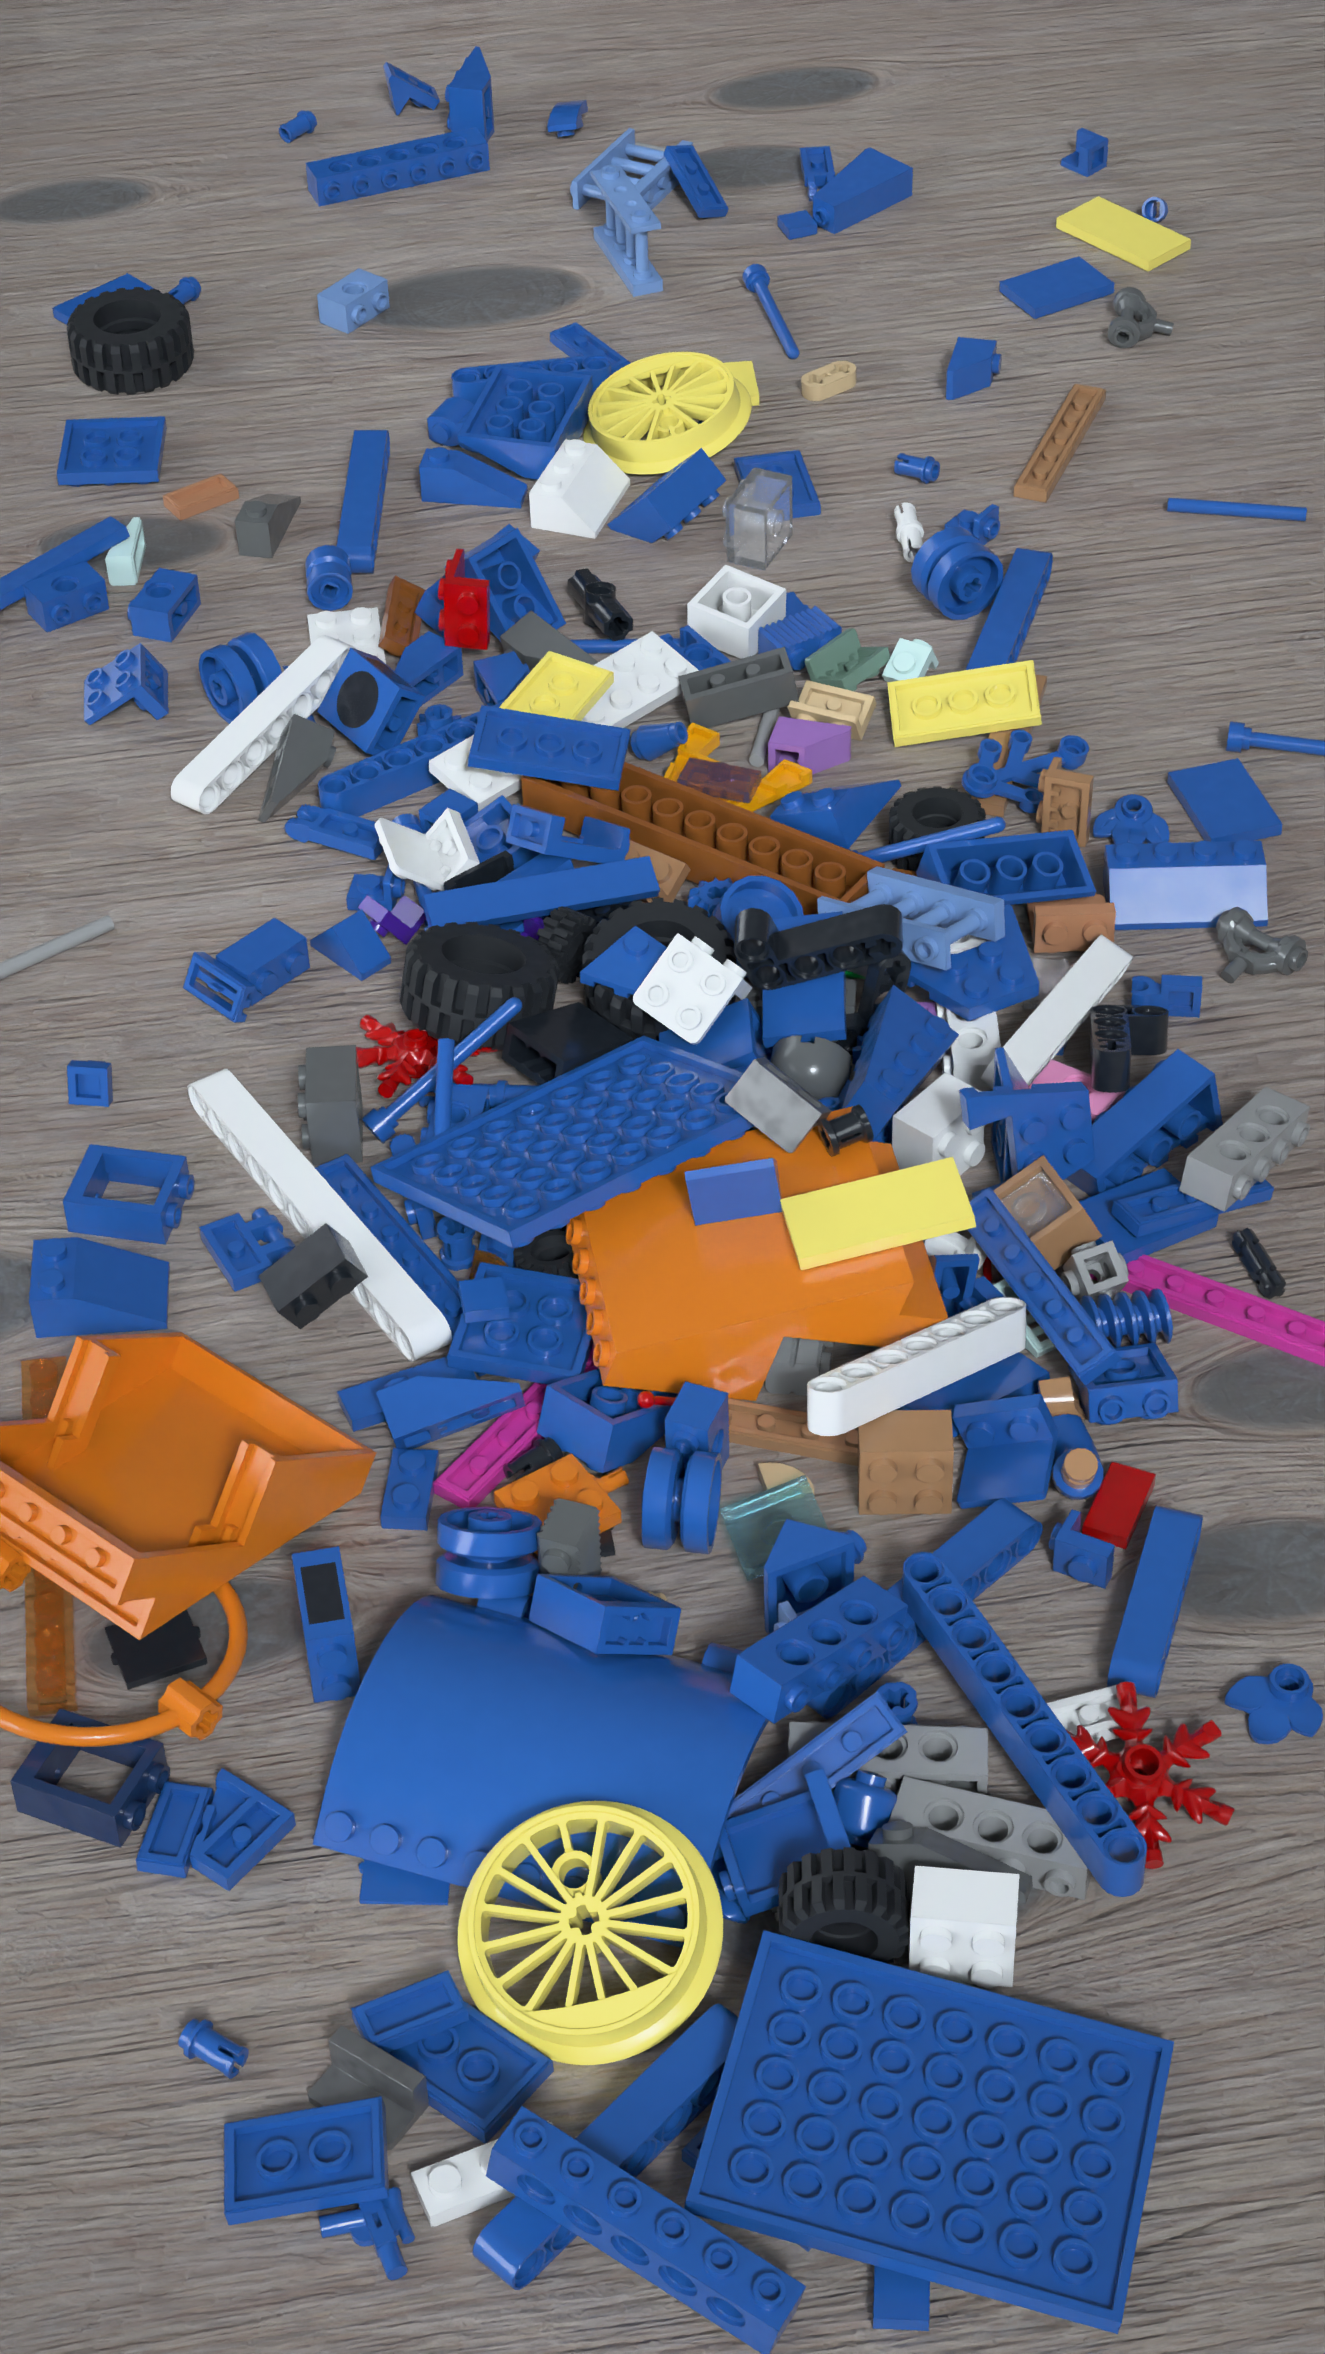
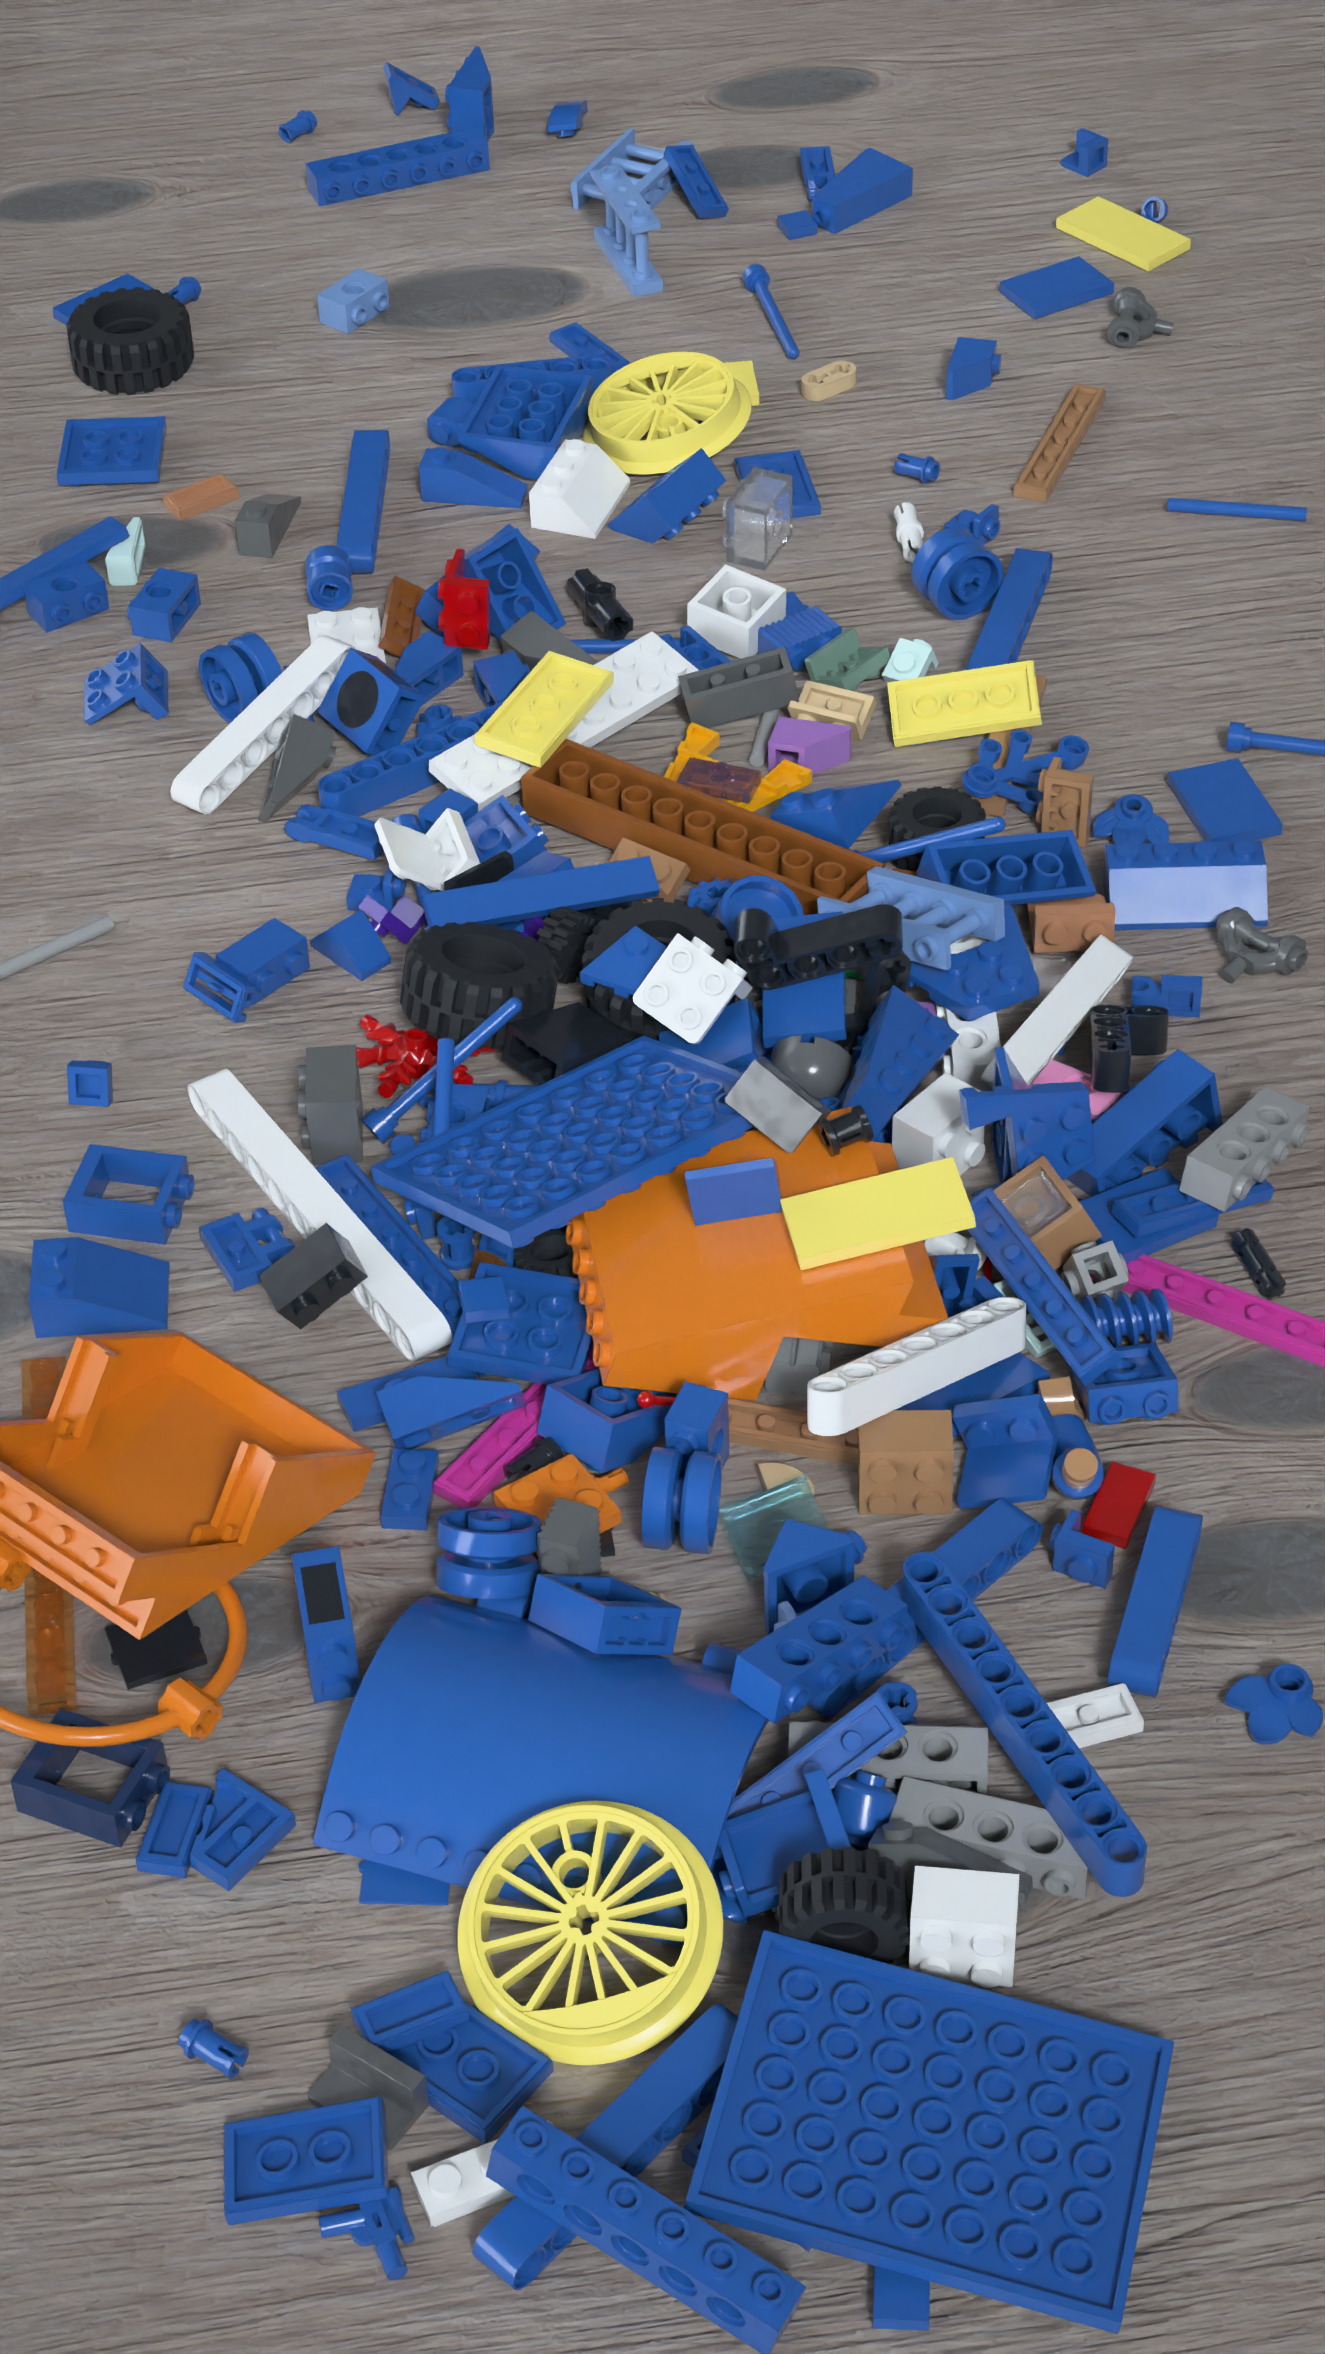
(543, 832): blue panel -> none
(549, 747): blue tile -> none
(657, 739): blue cone -> none
(1142, 1771): red piece -> none

